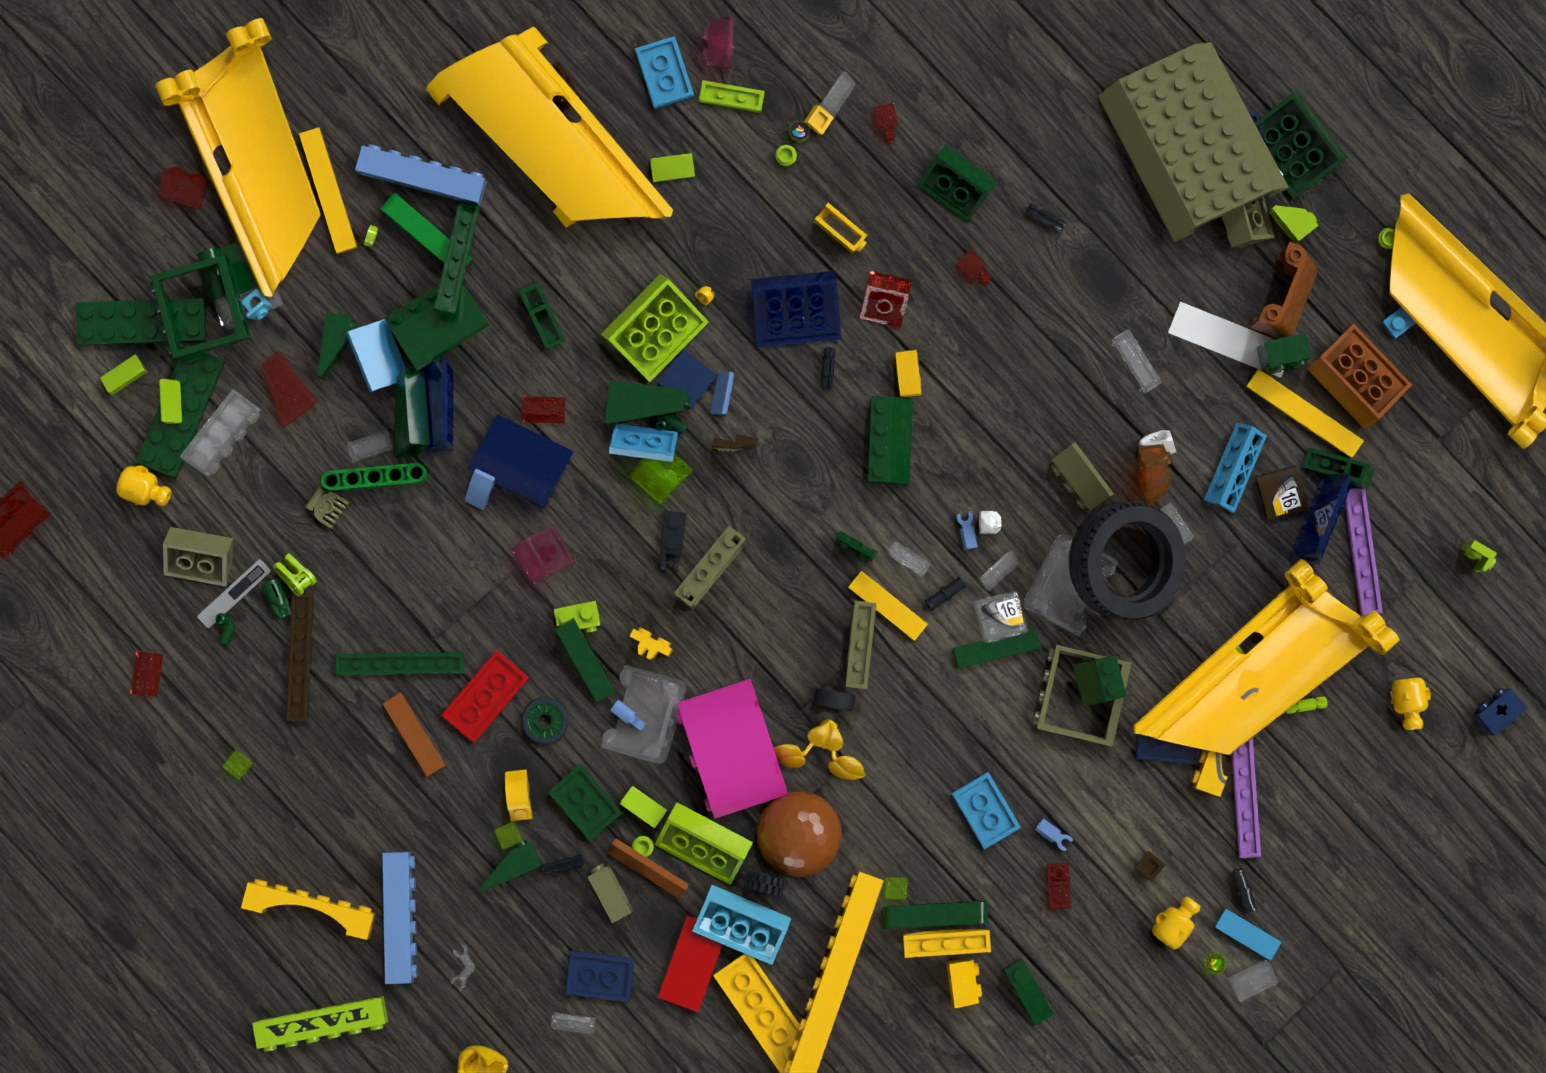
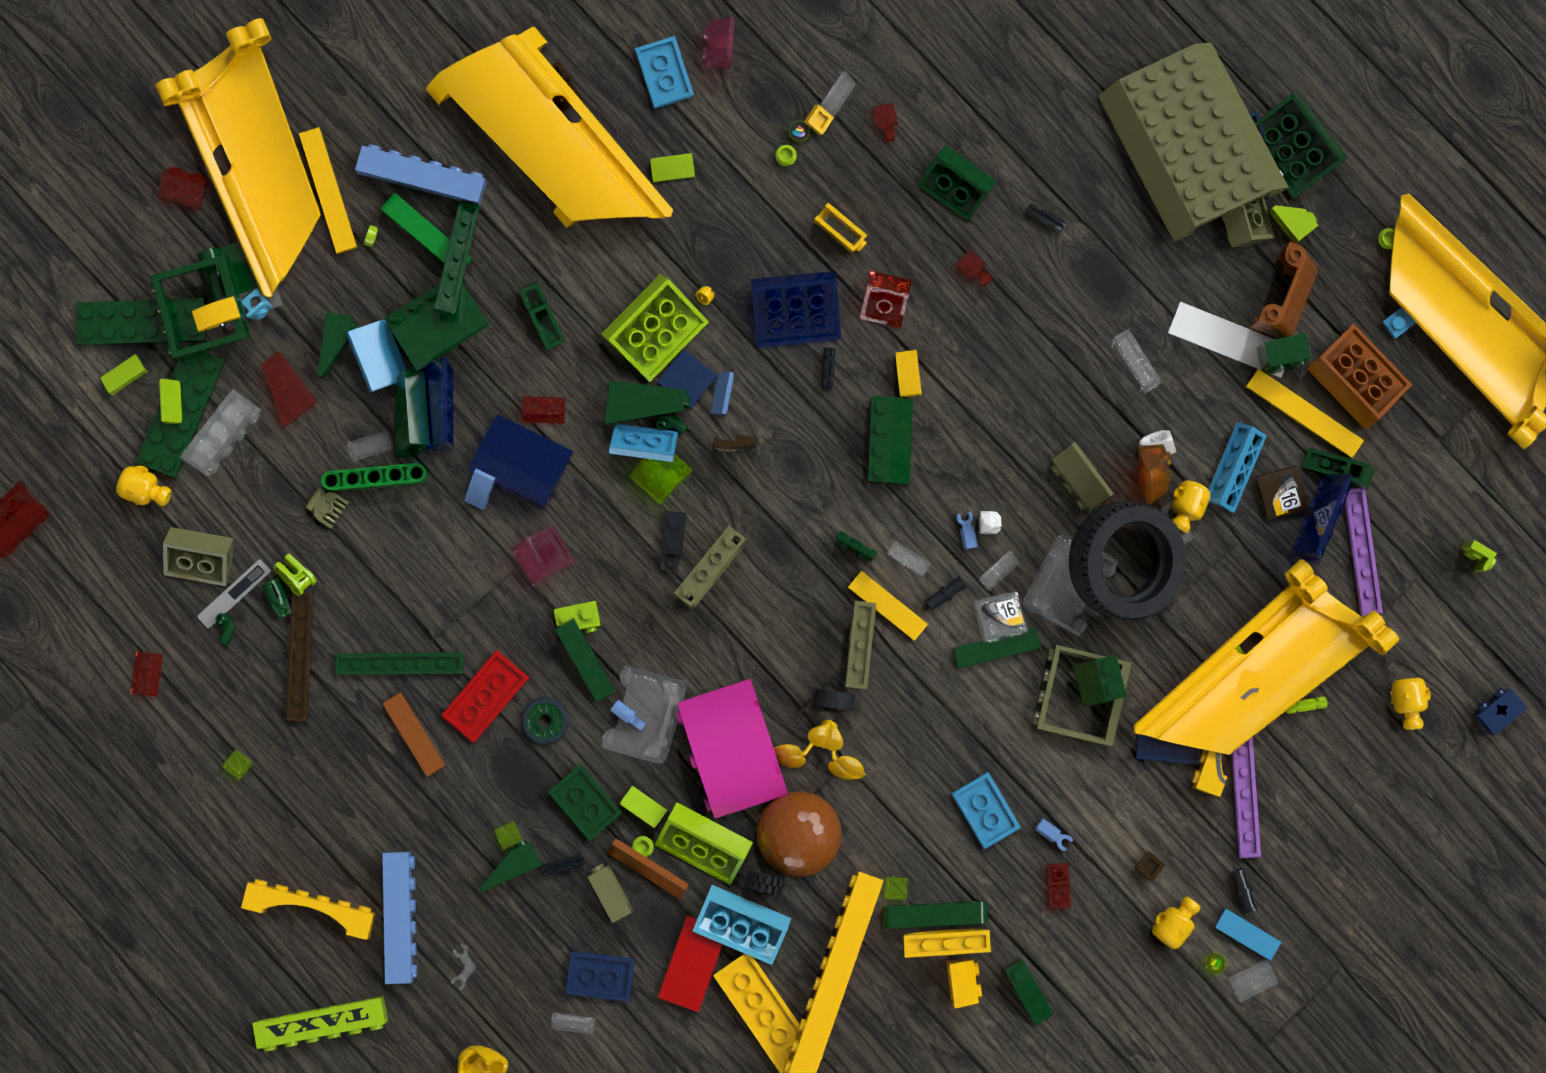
(216, 313): none -> yellow slope
(518, 795): yellow brick -> none
(650, 644): yellow piece -> none
(731, 96): lime tile -> none
(1189, 504): none -> yellow piece

